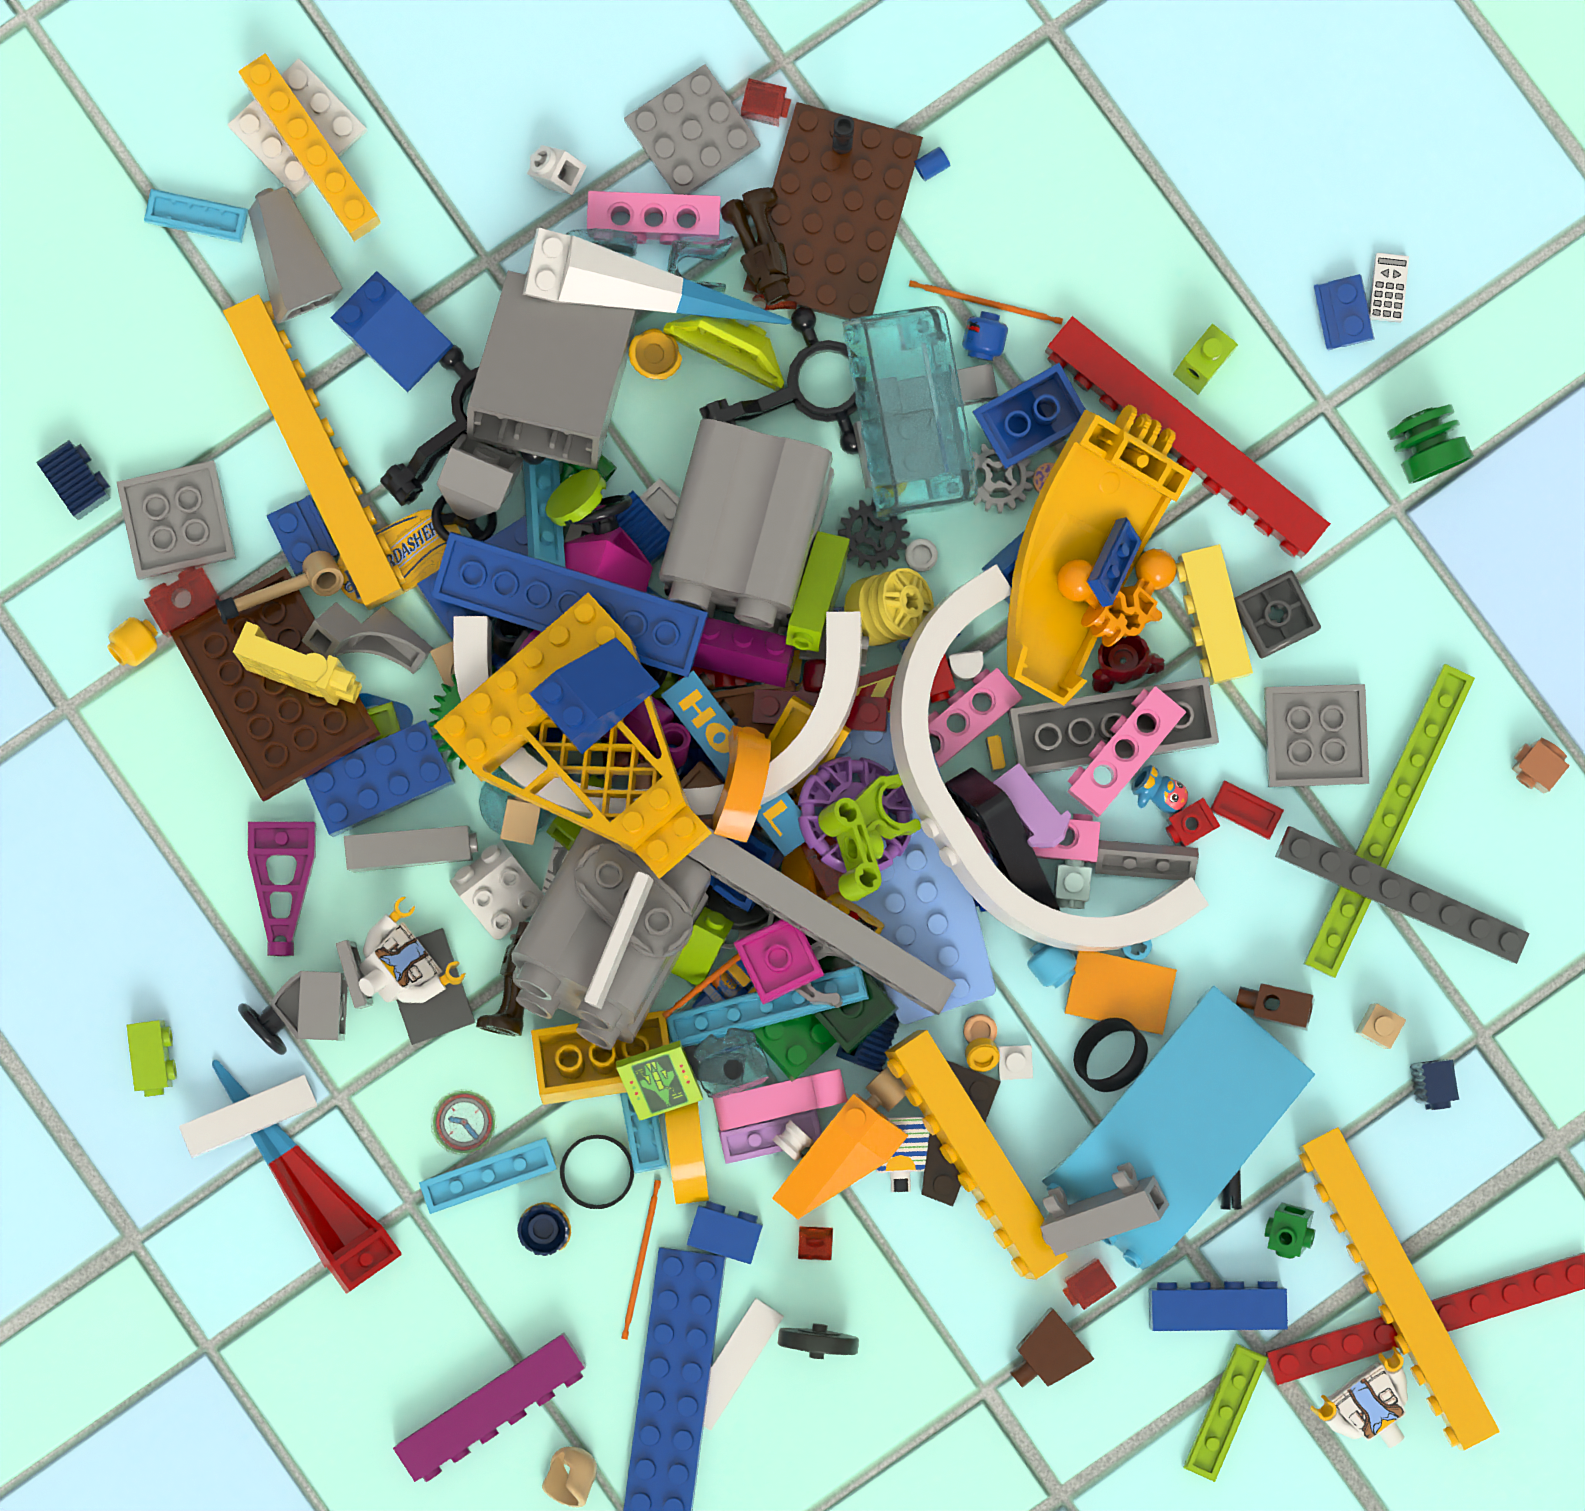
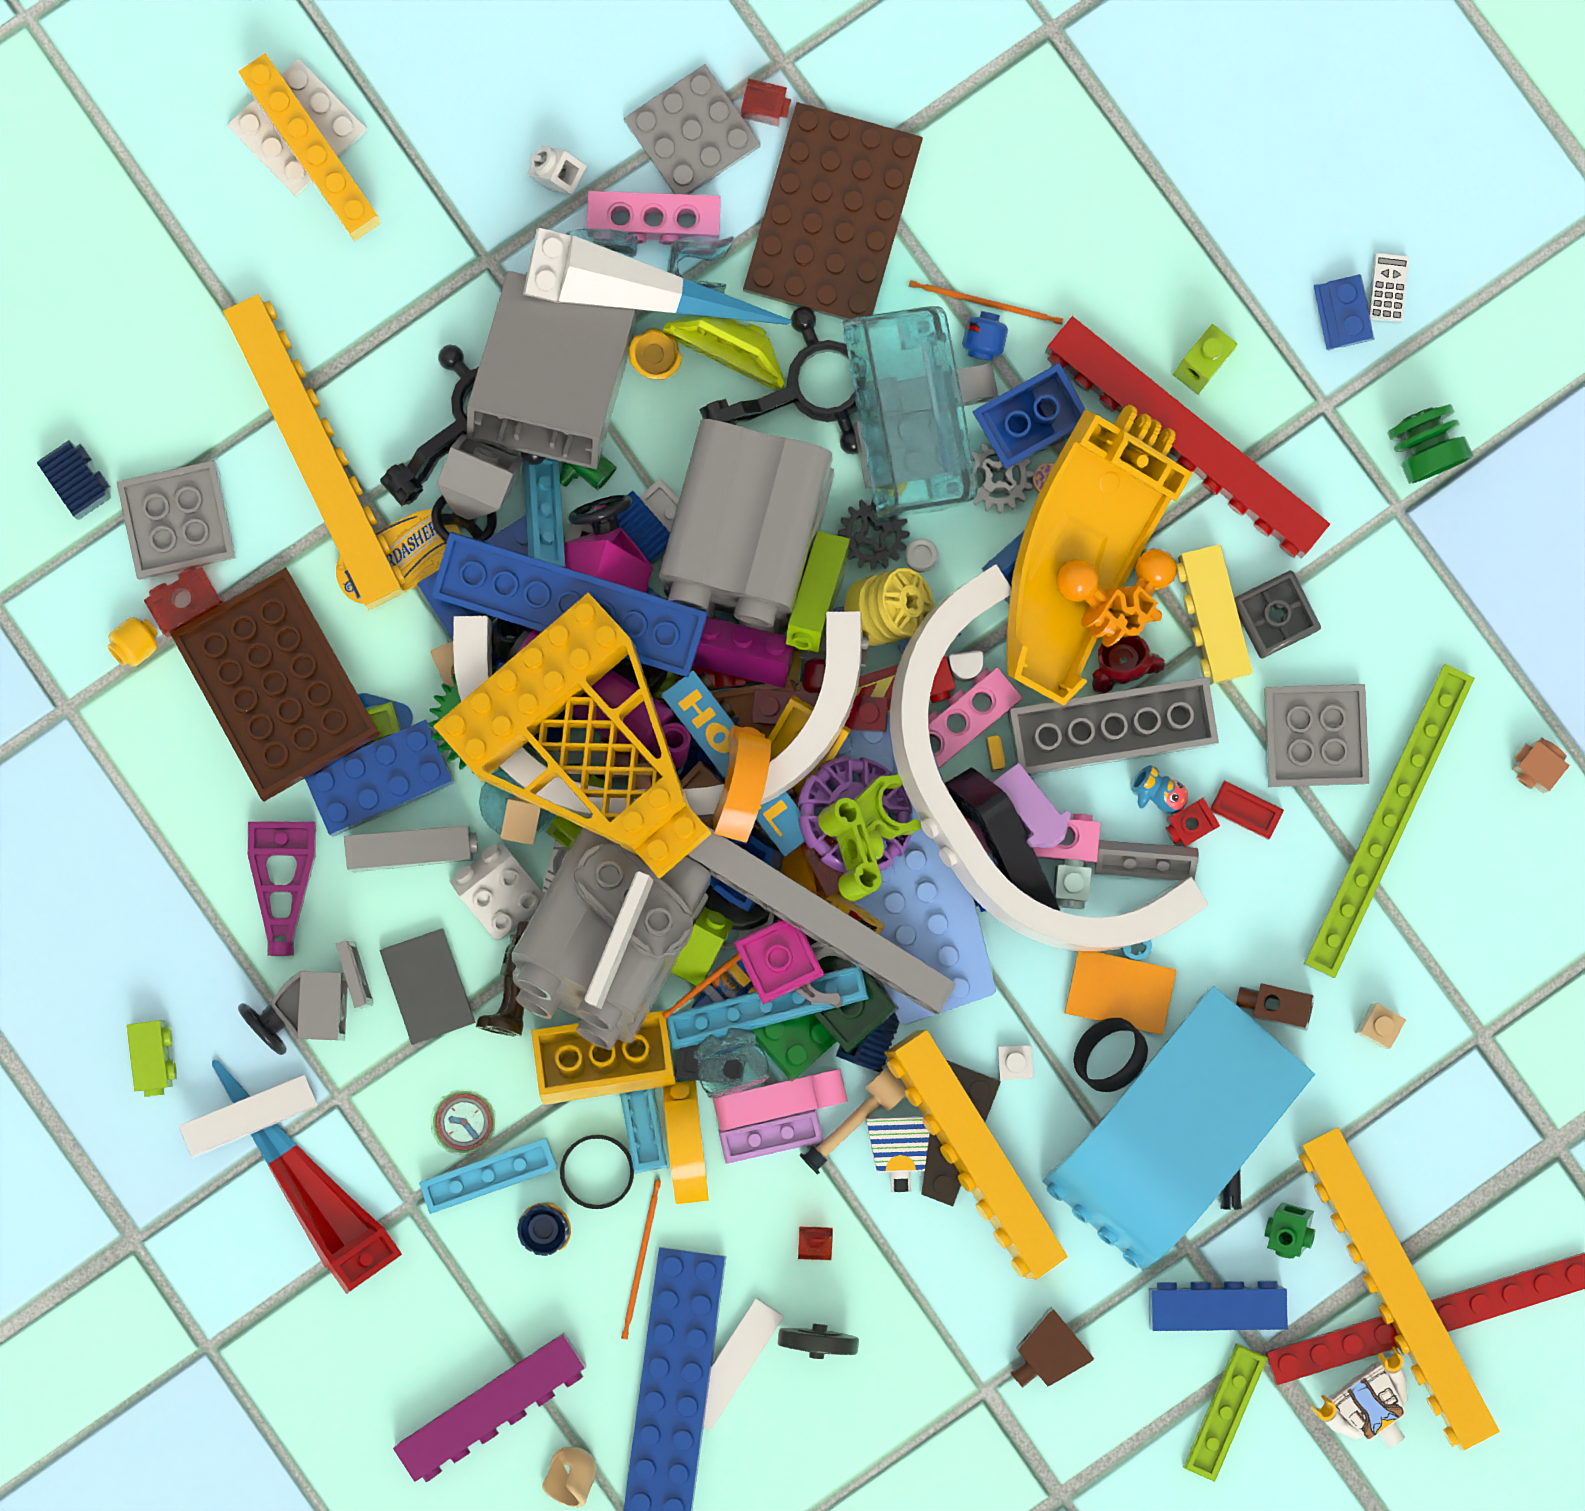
(196, 215): medium azure plate -> none
(290, 257): light grey slope -> none
(301, 532): blue plate -> none
(304, 672): light yellow hips -> none
(313, 567): tan piece -> none
(381, 634): light grey arch -> none
(391, 331): blue slope -> none
(399, 964): white torso -> none
(575, 497): lime tile -> none
(594, 693): blue slope -> none
(659, 1080): tile -> none
(725, 1233): blue brick -> none
(763, 263): dark brown piece -> none
(781, 305): clear red hand -> none
(793, 1140): white wheel -> none
(843, 134): black bar -> none
(845, 1152): light orange wedge -> none
(932, 164): blue hinge -> none
(980, 1027): light nougat tile -> none
(982, 1054): yellow tile -> none
(1051, 964): medium azure head -> none
(1088, 1284): clear red brick -> none
(1103, 1215): light grey brick -> none
(1114, 562): blue tile -> none
(1165, 716): bright pink brick -> none
(1402, 895): dark grey plate -> none
(1435, 1083): dark blue brick -> none

